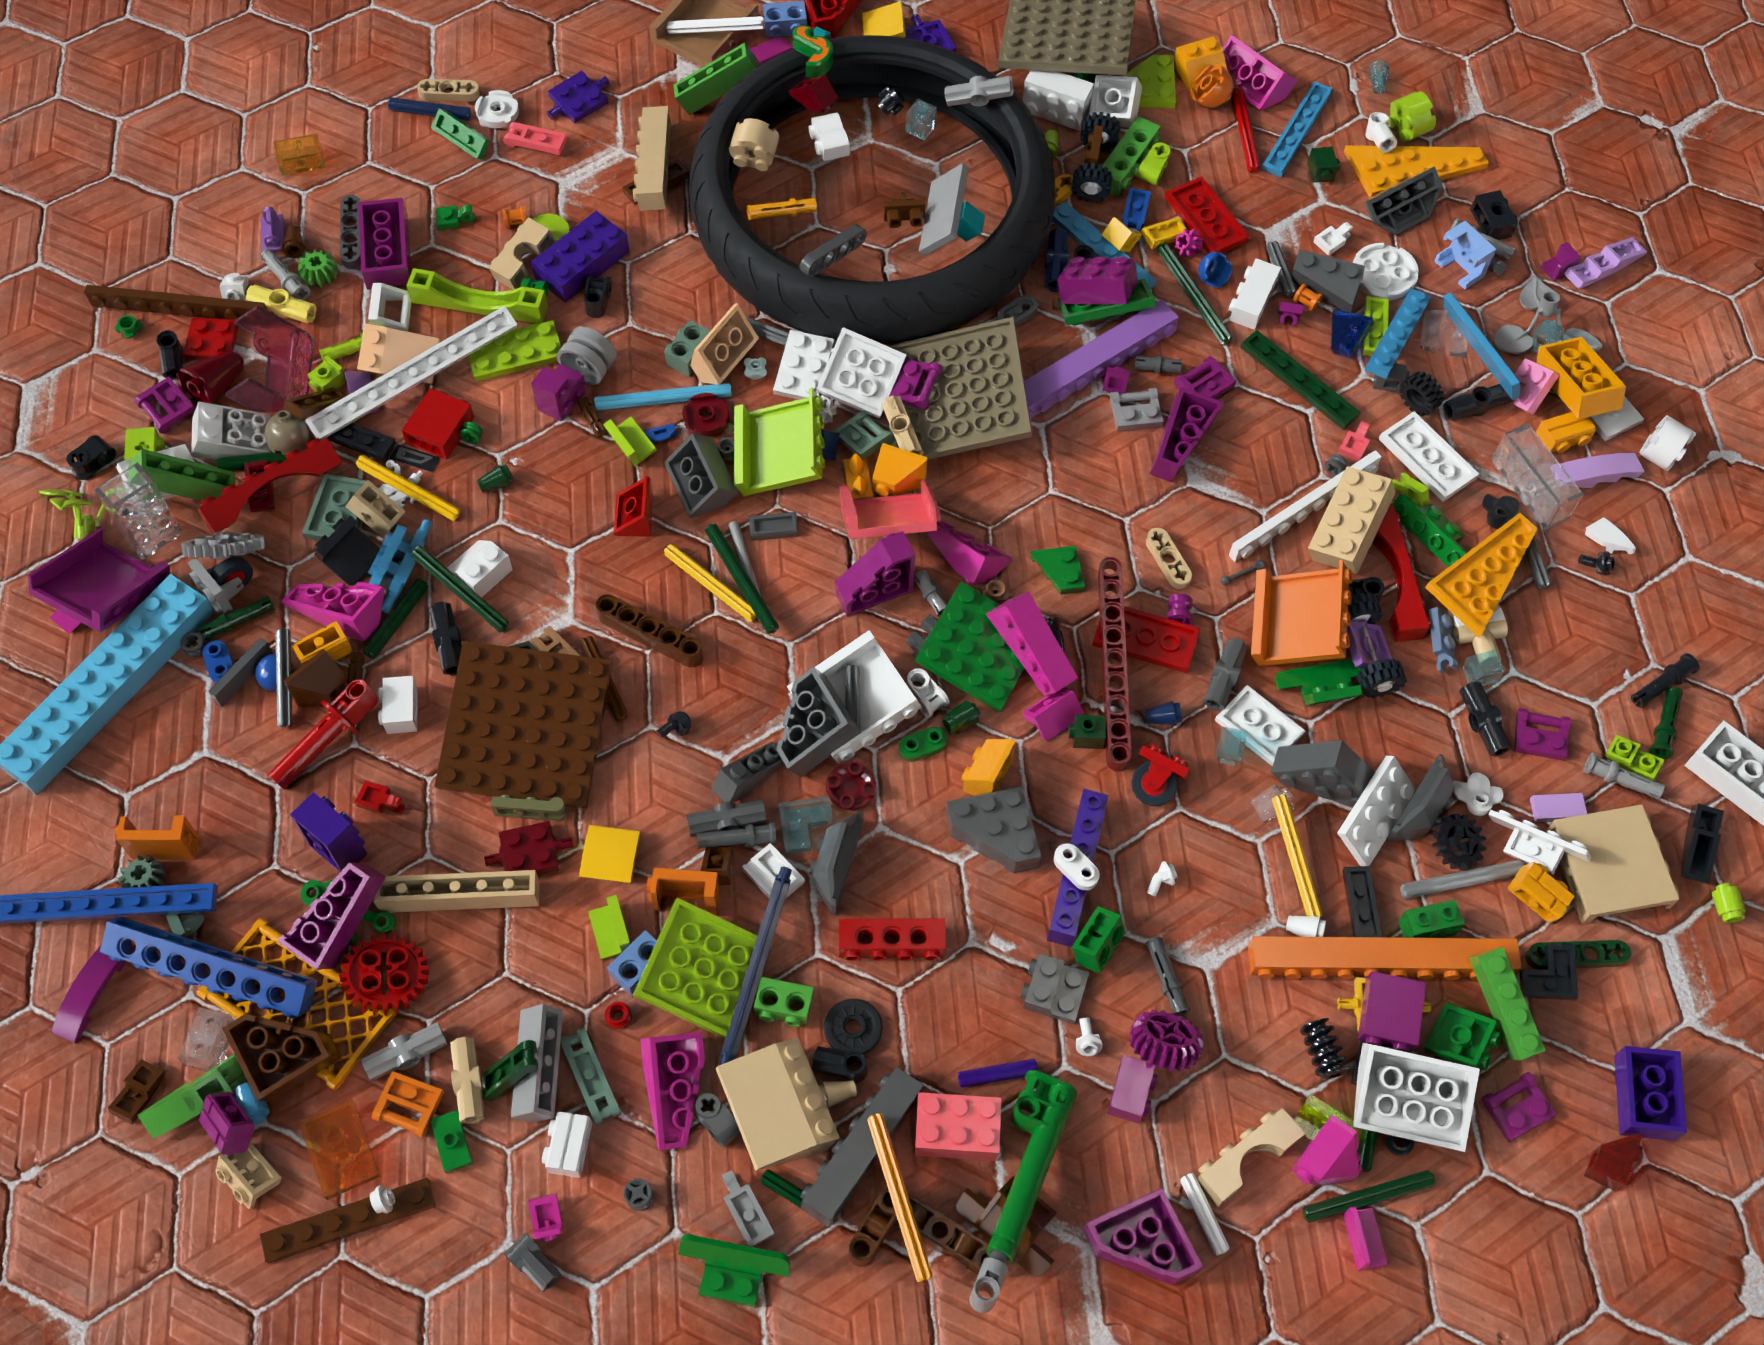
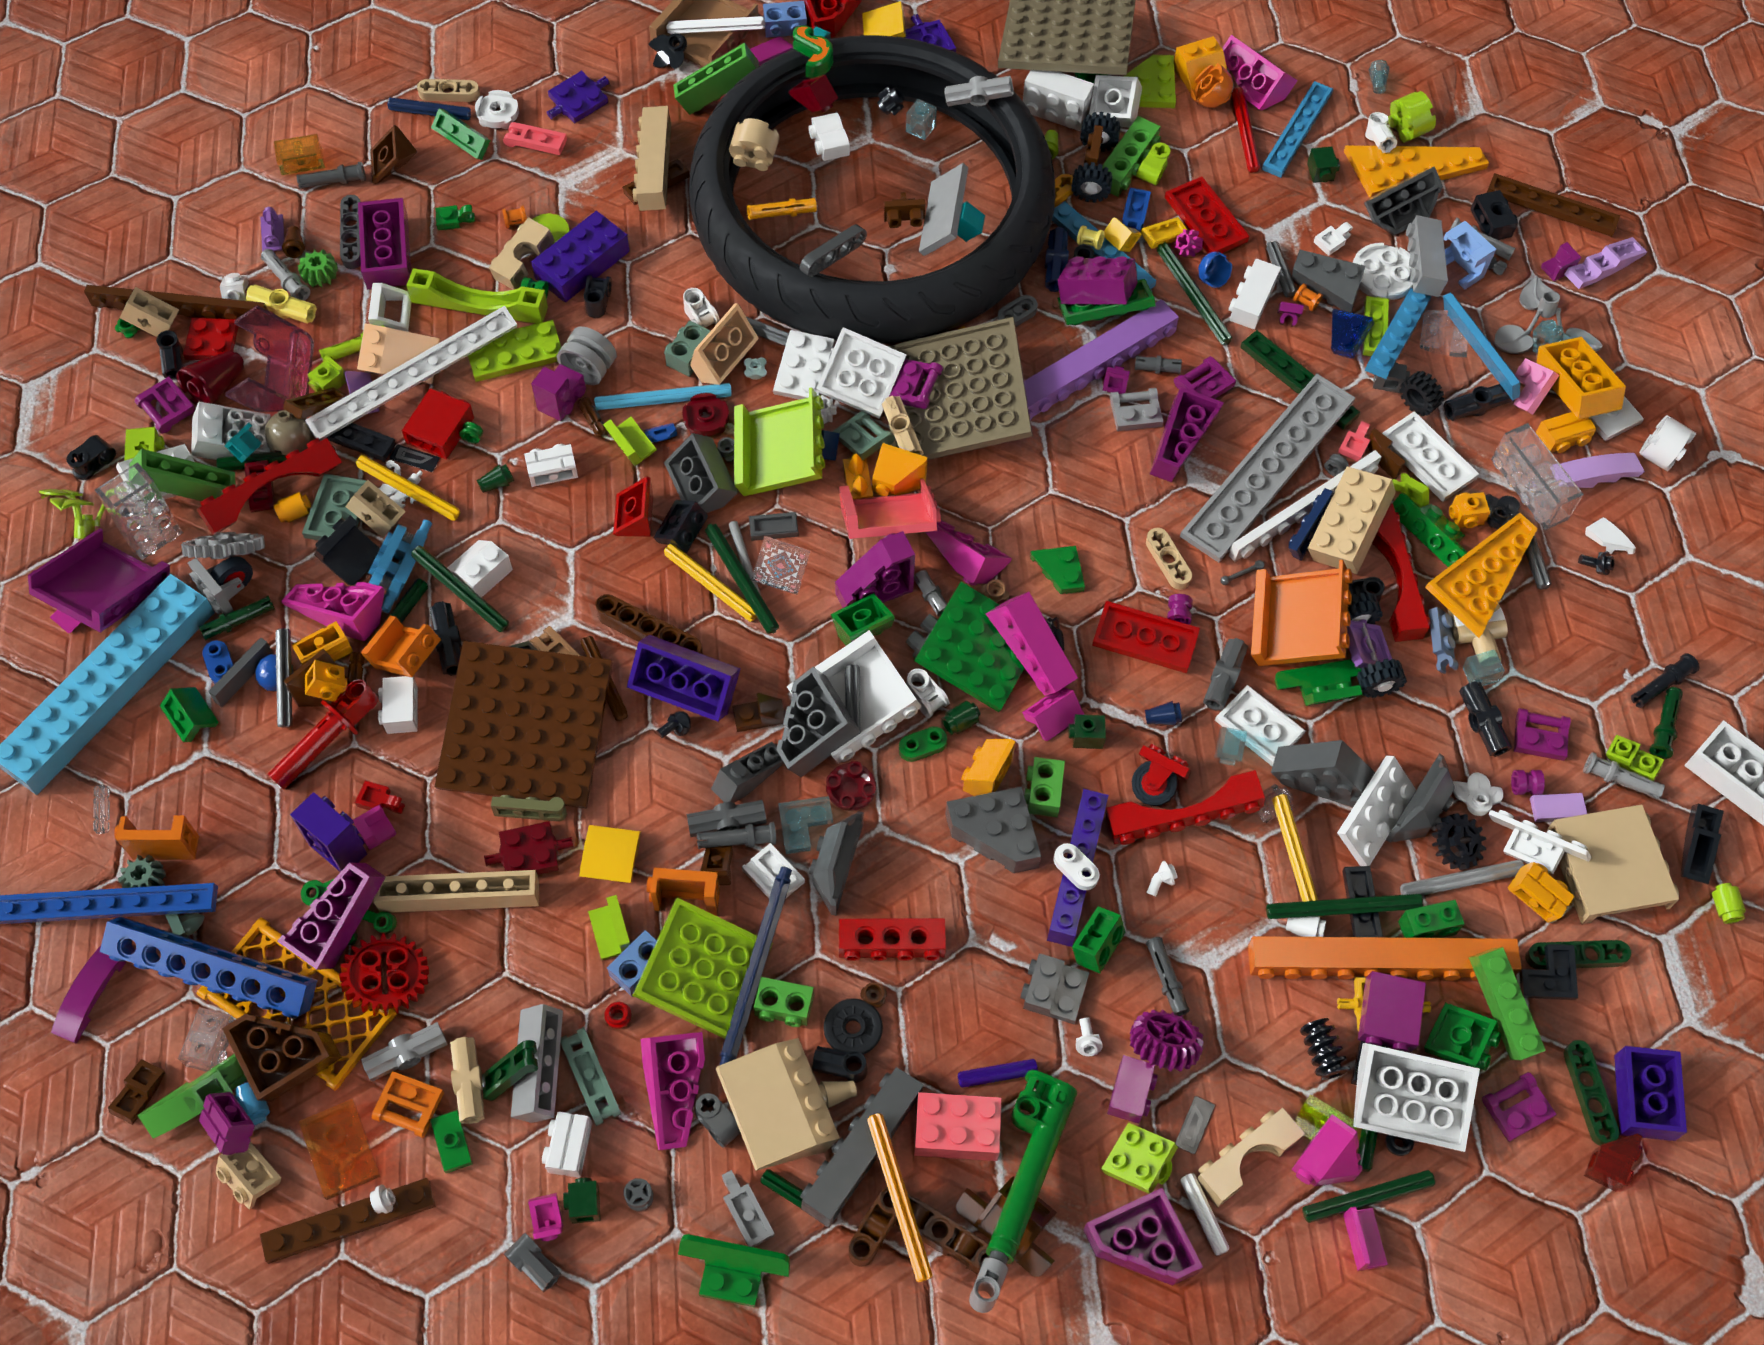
(101, 809): none -> clear axle
(148, 312): none -> tan brick
(187, 712): none -> green panel
(190, 650): dark grey bush -> none
(243, 443): none -> teal panel
(292, 507): none -> light orange brick
(325, 680): none -> light orange brick
(342, 174): none -> dark grey pin
(374, 827): none -> dark pink panel
(390, 154): none -> reddish brown slope
(400, 648): none -> orange panel
(551, 465): none -> white brick
(582, 1201): none -> dark green brick
(666, 52): none -> black plate
(681, 524): none -> black bracket
(683, 677): none -> dark purple brick
(700, 312): none -> white piece
(763, 713): none -> reddish brown slope
(780, 565): none -> clear tile
(861, 617): none -> green slope
(877, 989): none -> reddish brown plate
(1047, 787): none -> bright green brick
(1090, 237): none -> light yellow bush
(1111, 673): dark red beam -> none
(1133, 821): none -> red arch
(1140, 1159): none -> lime plate
(1194, 1125): none -> sticker
(1267, 468): none -> light grey plate
(1299, 542): none -> dark blue plate
(1343, 906): none -> dark green axle
(1390, 461): none -> reddish brown slope
(1427, 256): none -> light grey brick
(1469, 509): none -> light orange brick
(1527, 782): none -> magenta wheel
(1555, 205): none -> reddish brown plate
(1586, 1093): none -> dark green beam

